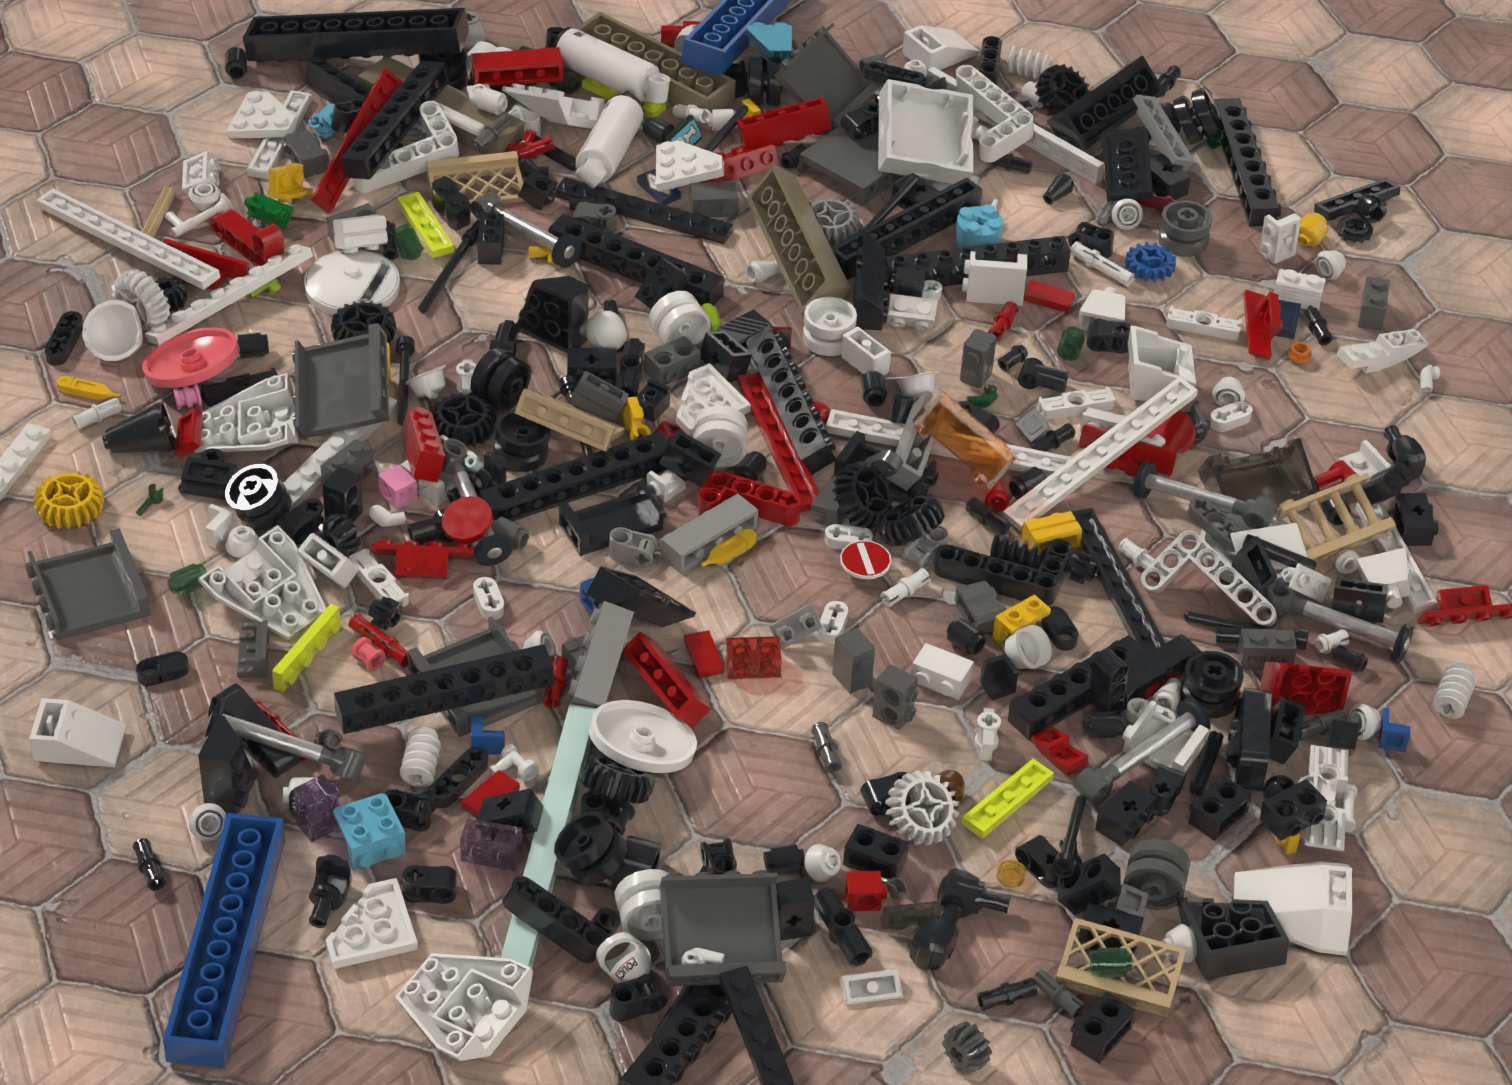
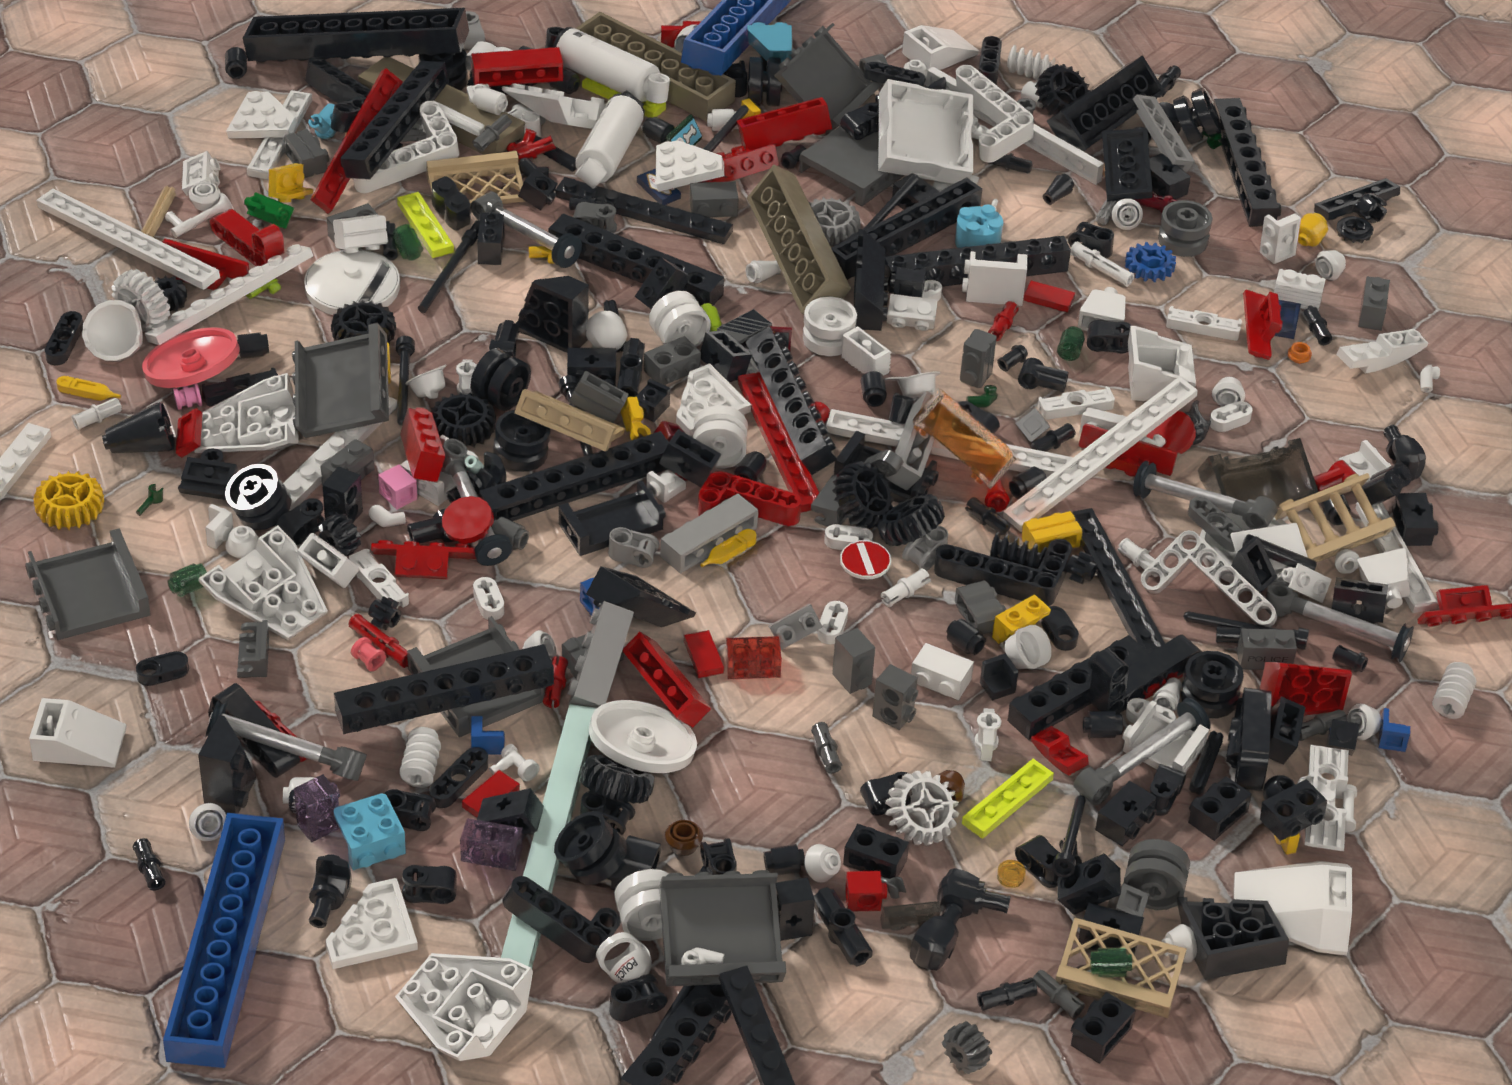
(306, 648): neon yellow plate -> none
(333, 736): black pin -> none
(683, 837): none -> reddish brown cone
(699, 114): white pin -> none
(871, 987): white slope -> none
(1326, 643): white pin -> none

